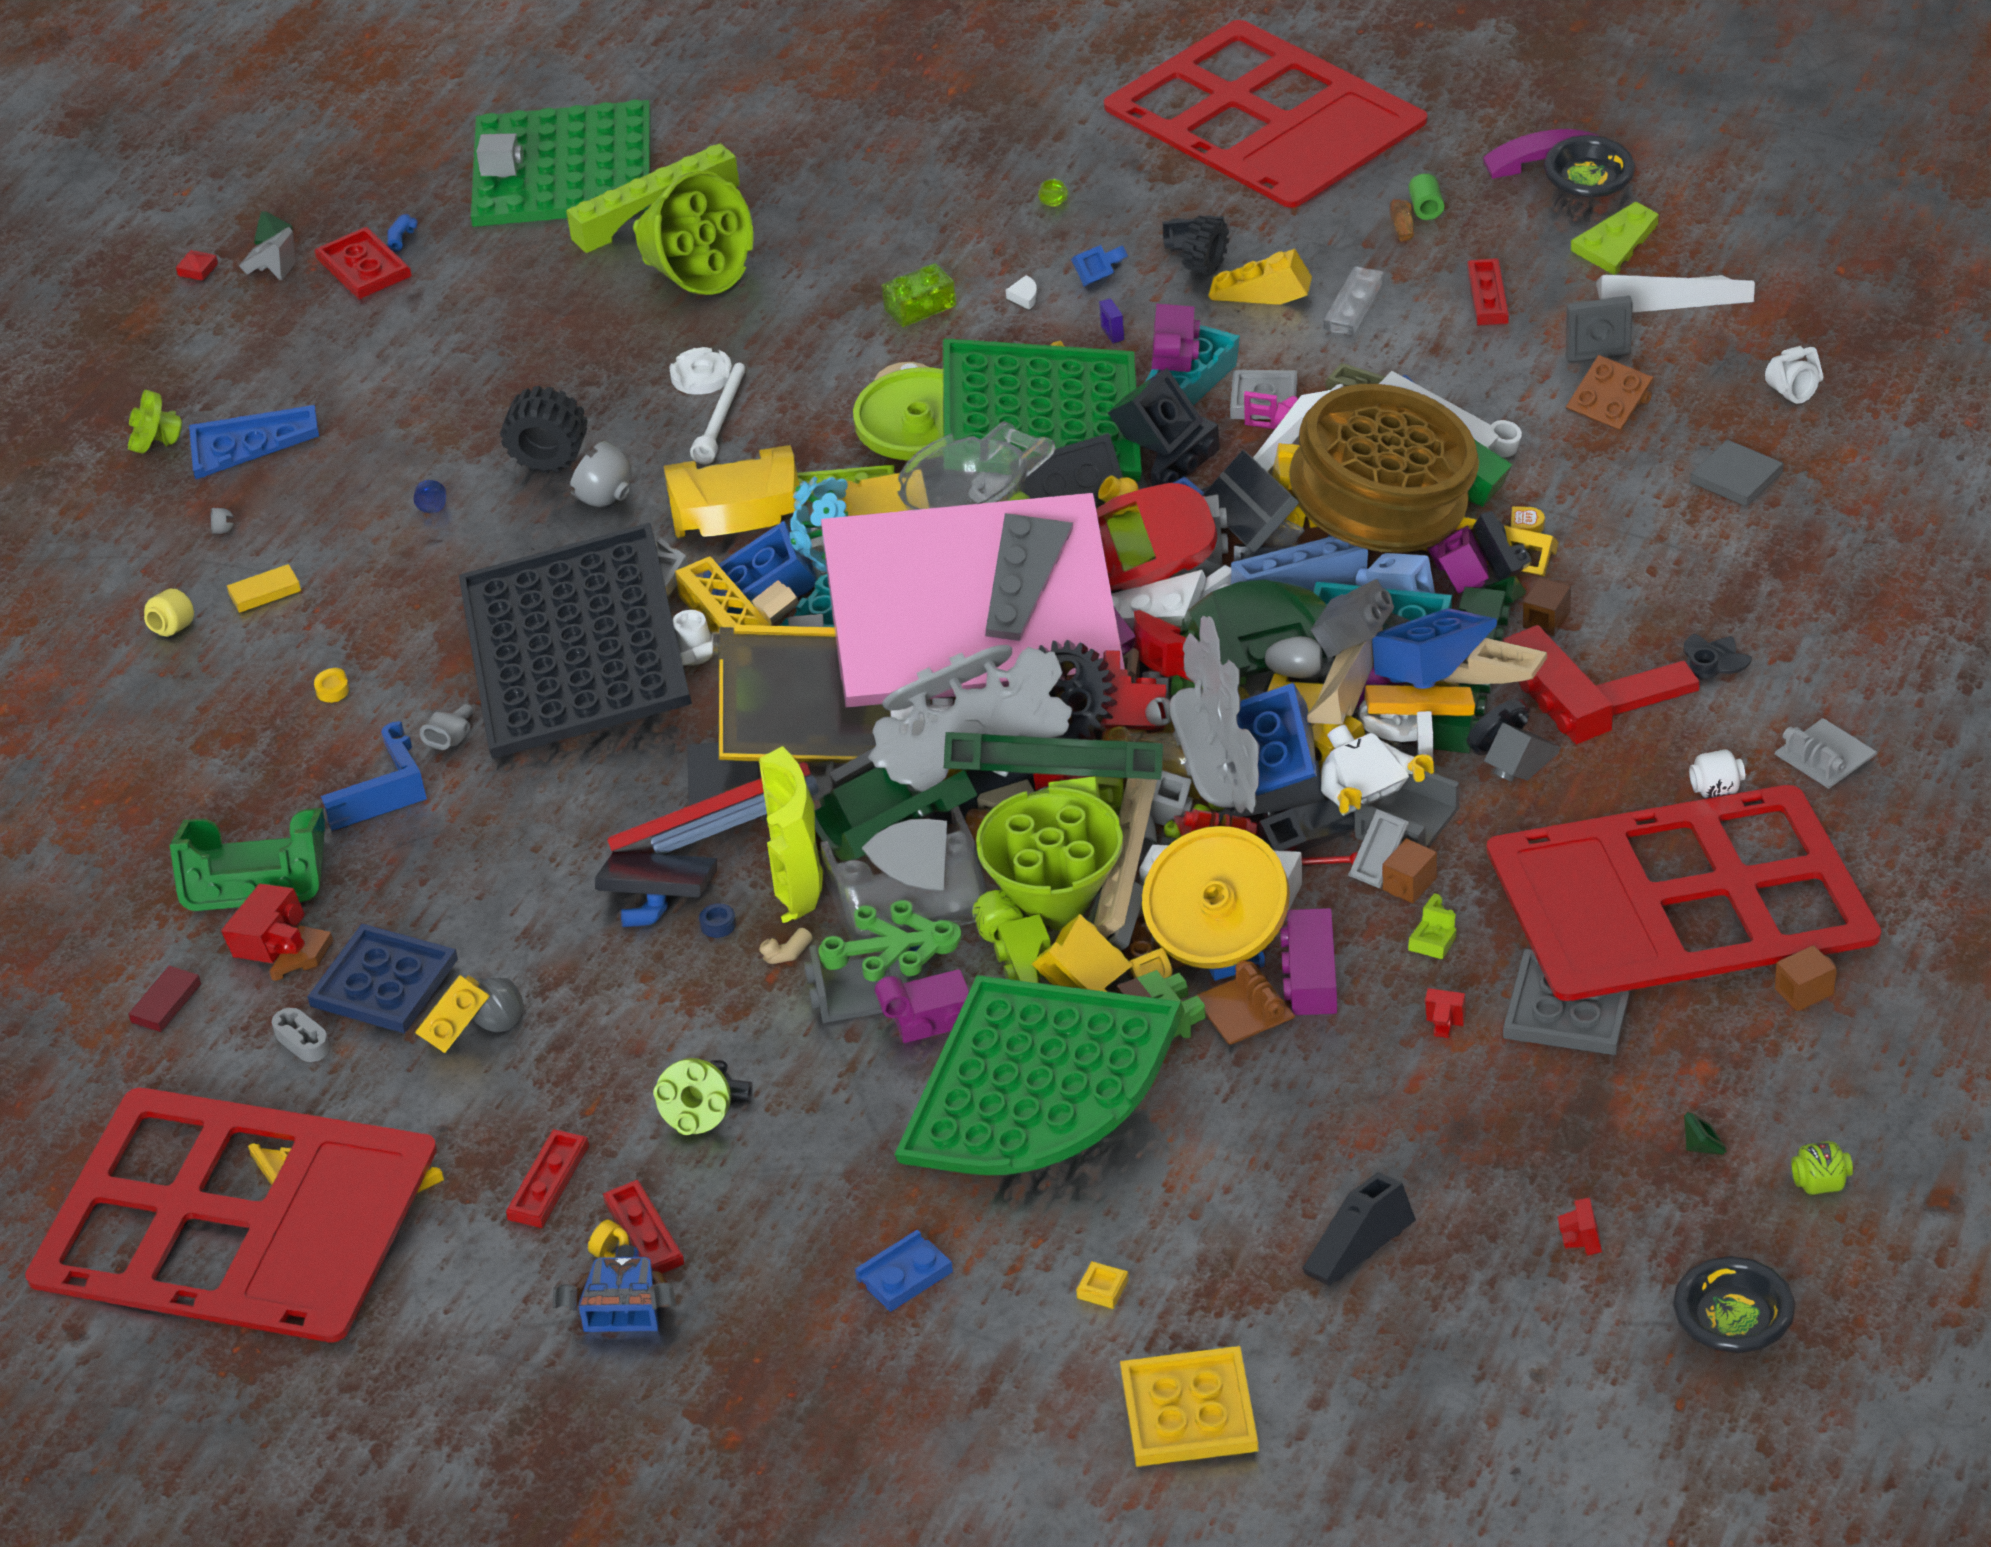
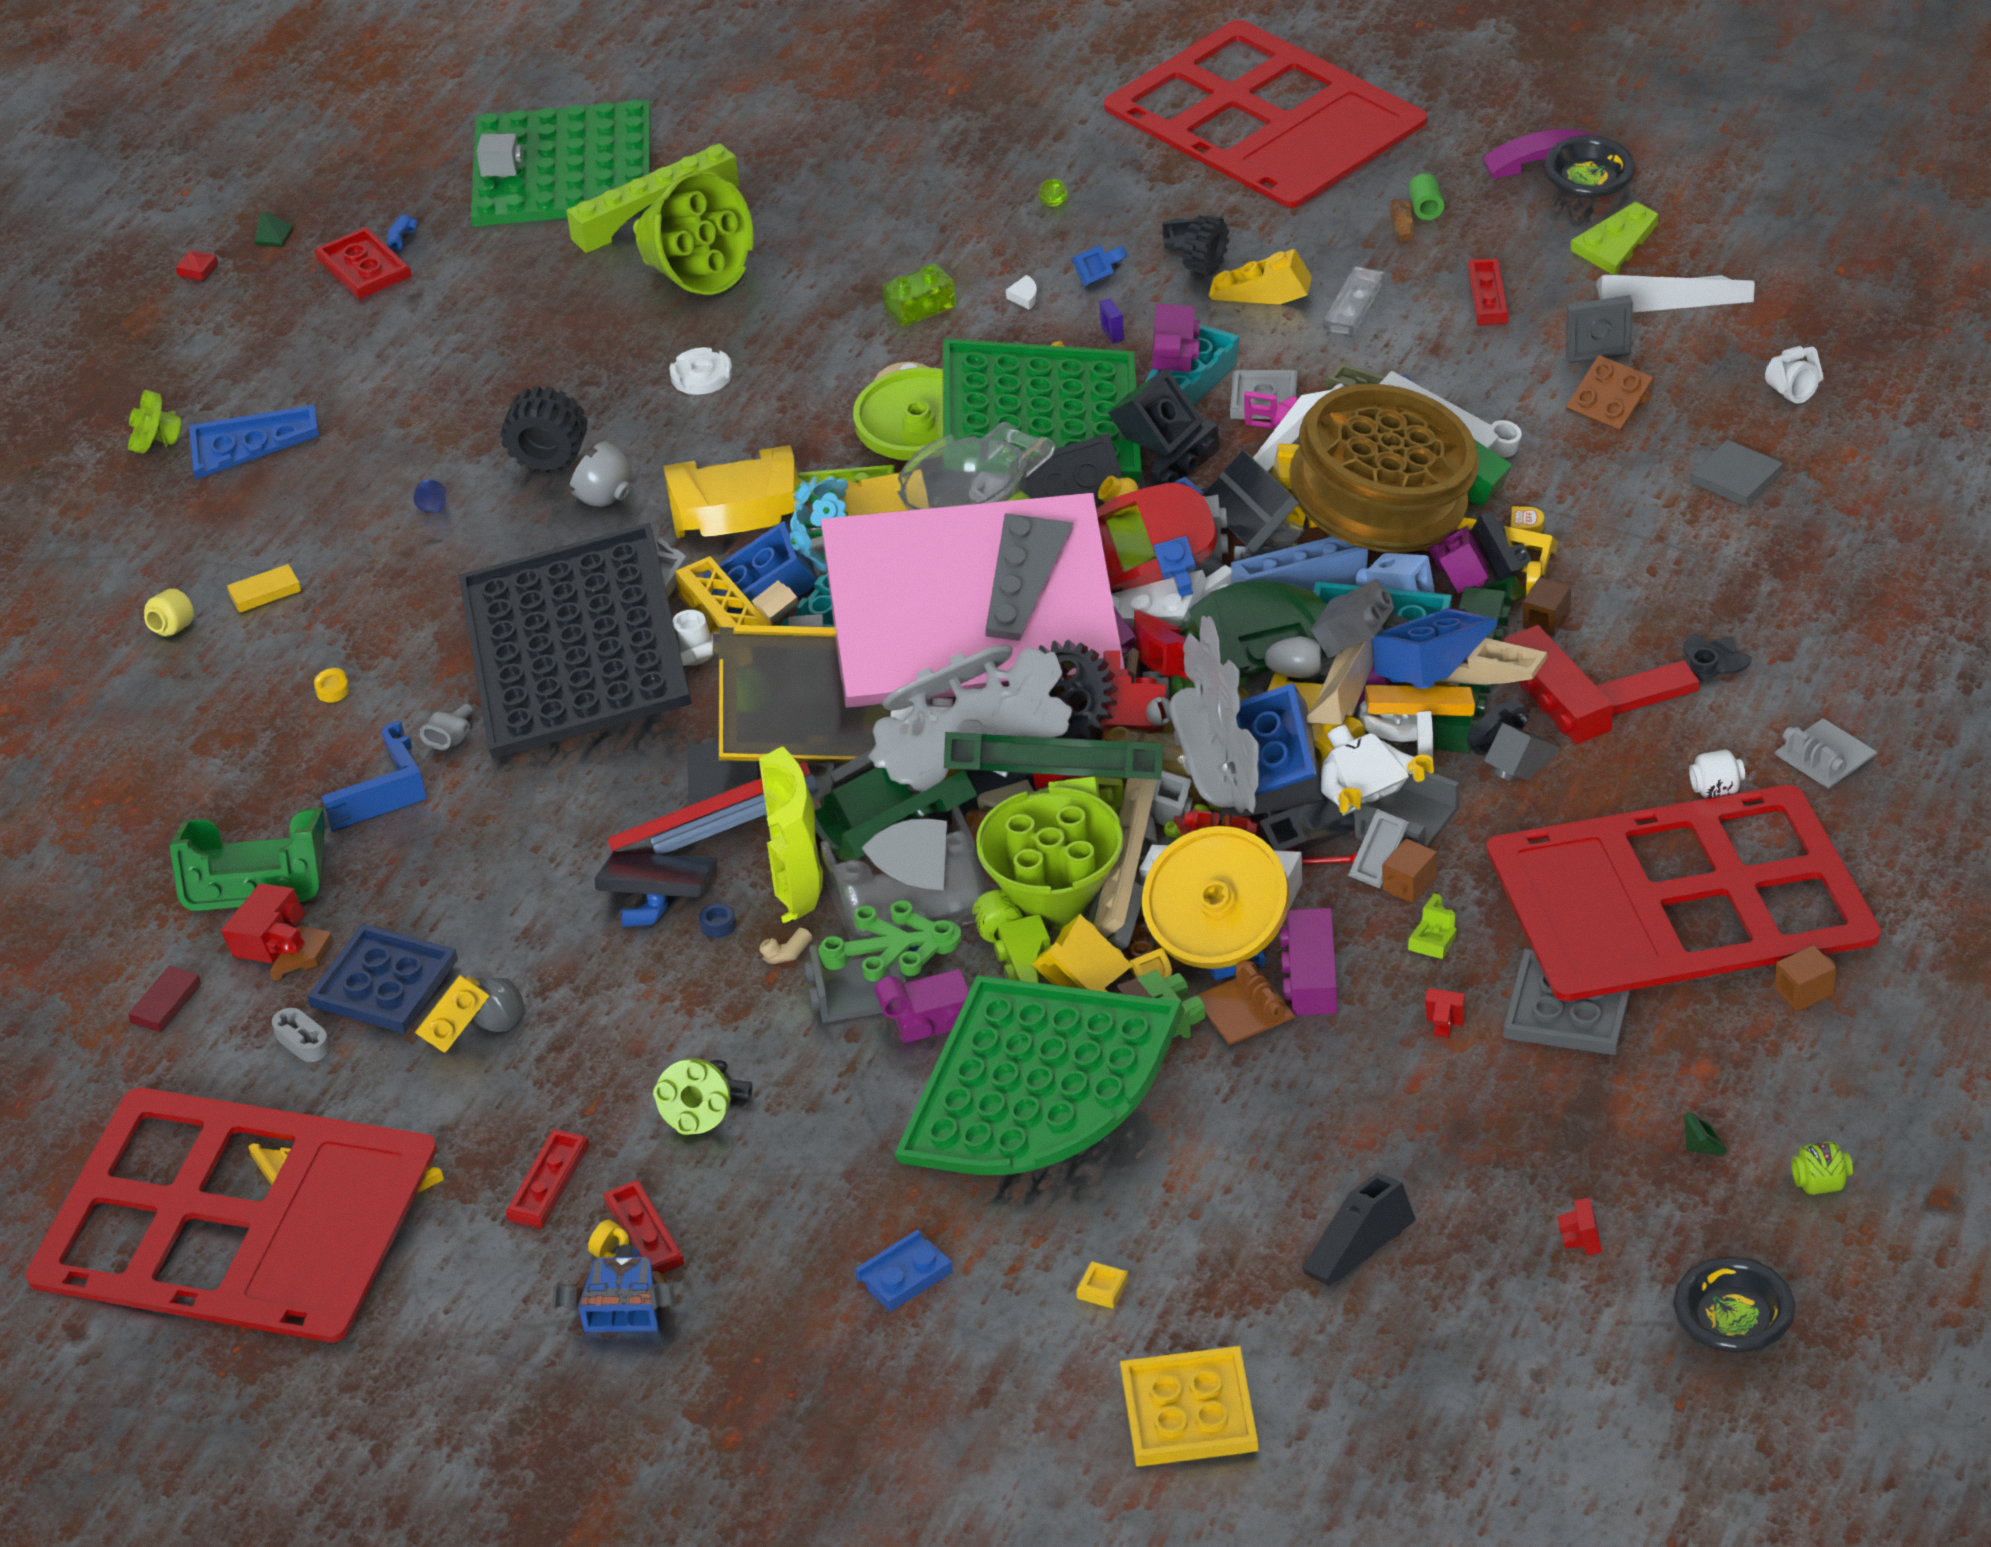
(218, 520): light grey hinge -> none
(275, 253): light grey slope -> none
(705, 447): white piece -> none
(1176, 562): none -> blue plate
(1534, 571): none -> yellow tile

